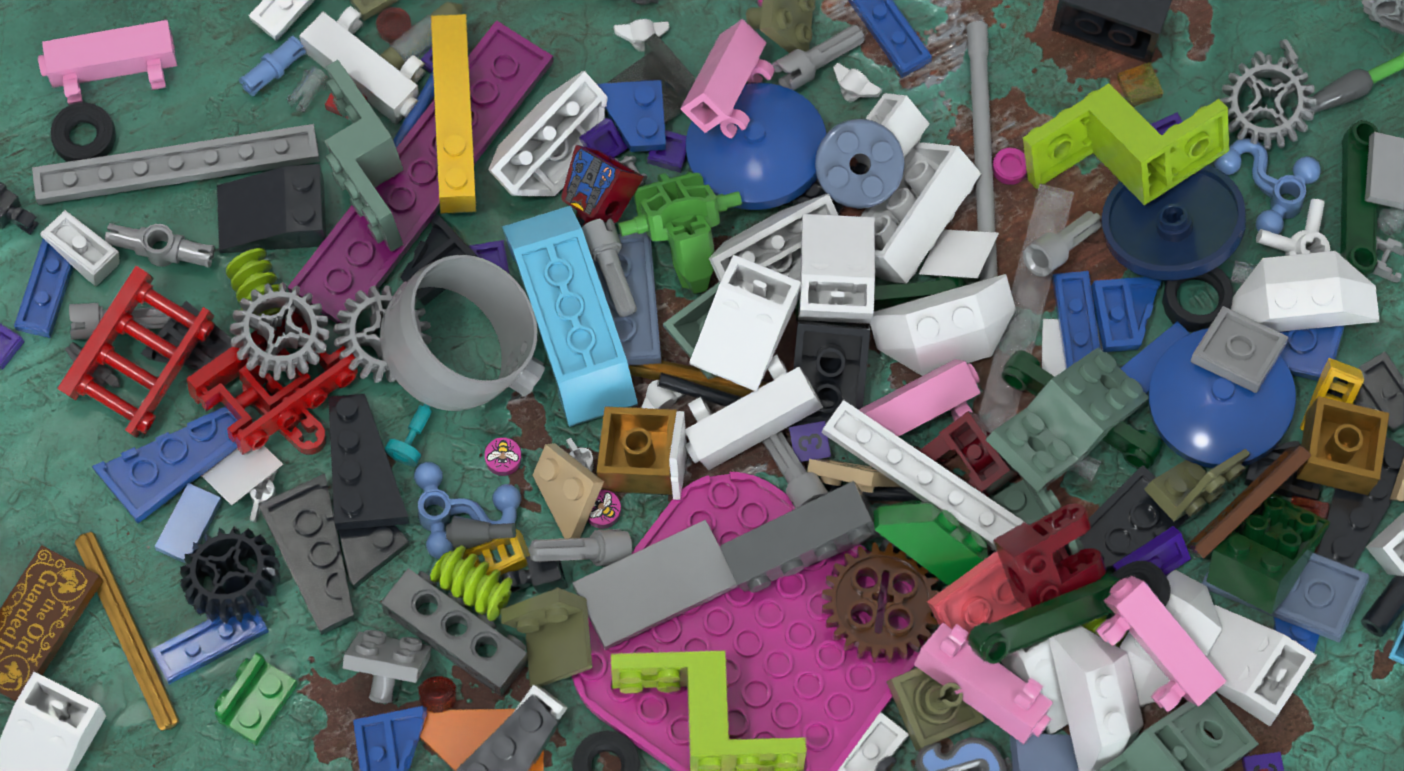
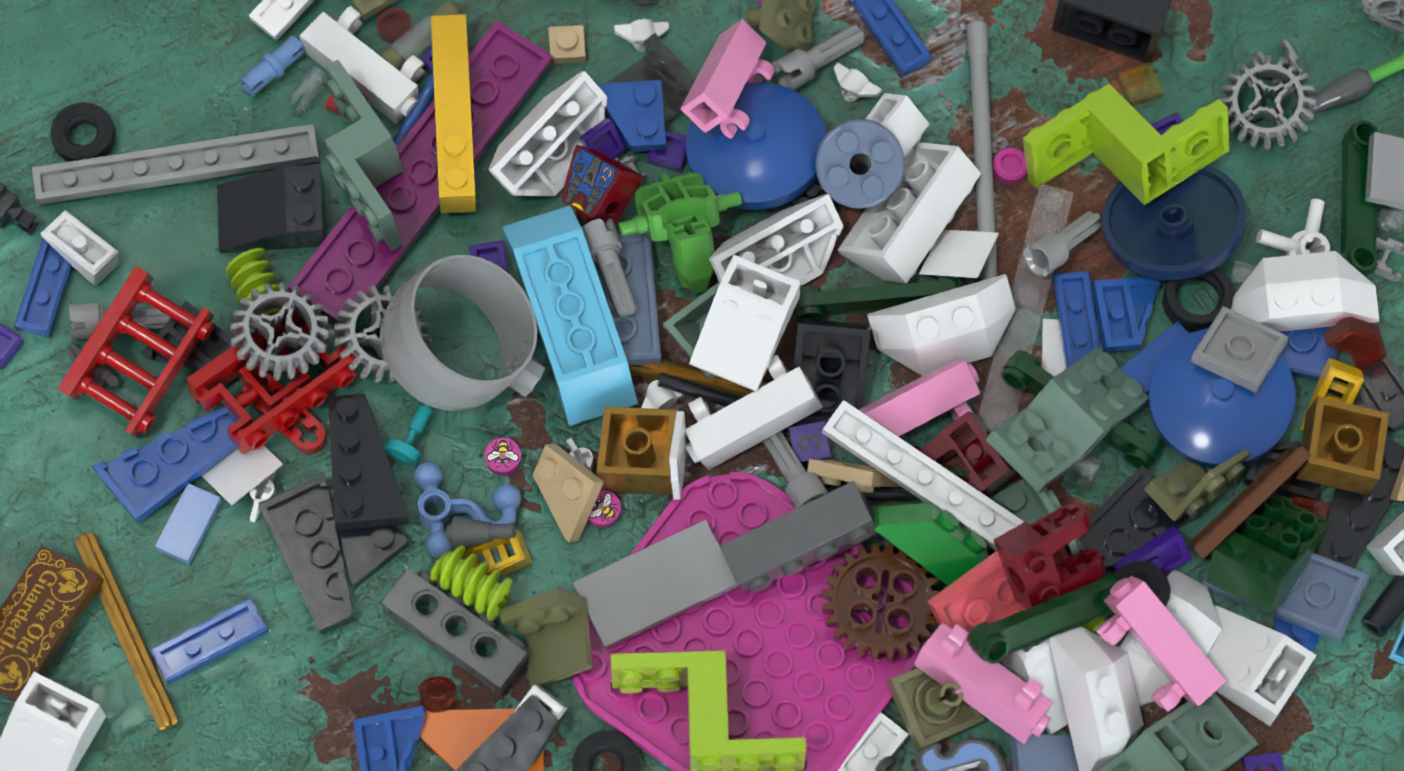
(108, 55): bright pink brick -> none
(176, 250): light grey pin -> none
(235, 587): black gear -> none
(254, 698): bracket -> none
(386, 660): light grey plate -> none
(439, 244): black wing -> none
(542, 574): black piece -> none
(567, 44): none -> tan plate
(602, 548): light grey piece -> none
(837, 268): white slope -> none
(1305, 171): medium blue piece -> none
(1358, 339): none -> clear red bracket

